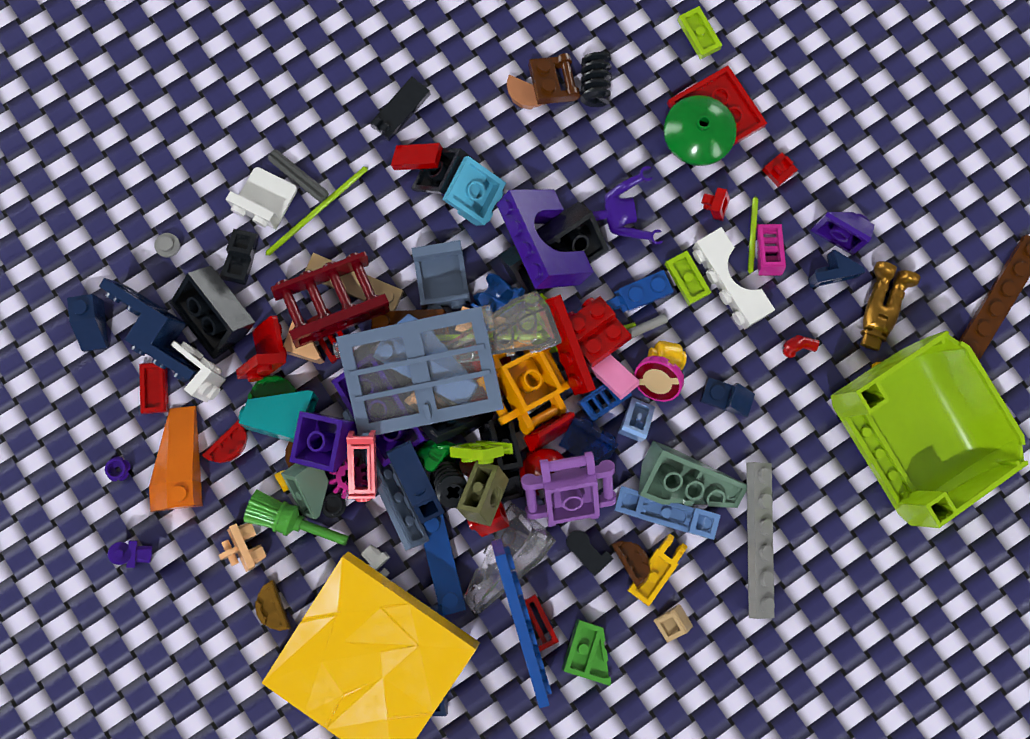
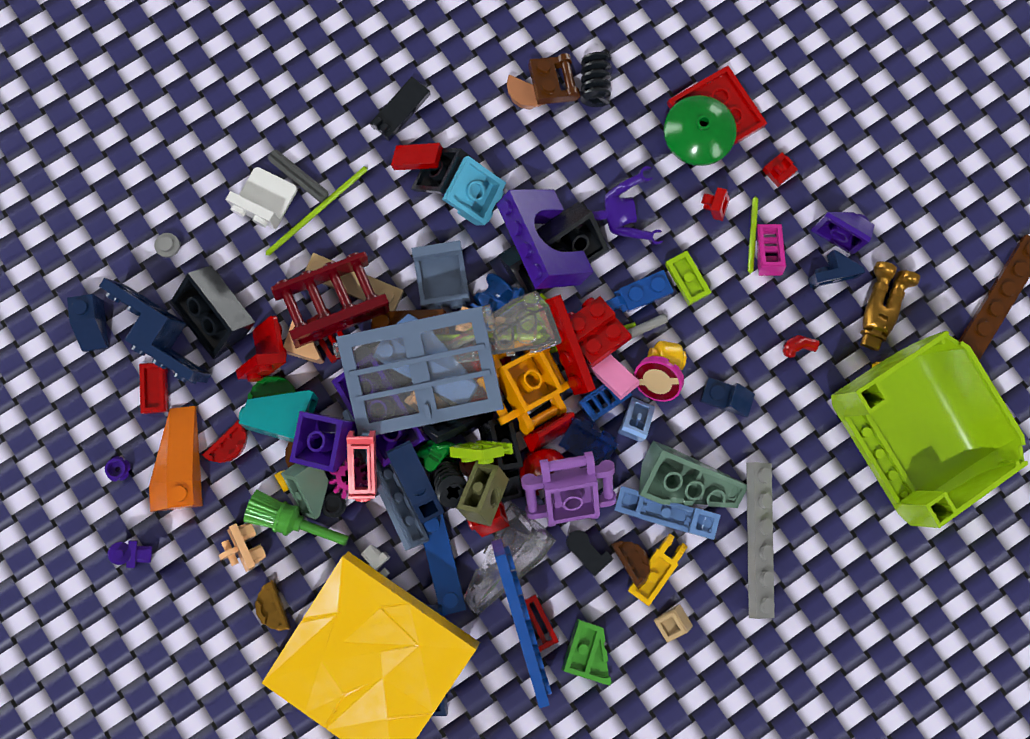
(208, 380): white bracket -> none
(240, 256): black slope -> none
(699, 32): lime plate -> none
(746, 304): white arch -> none

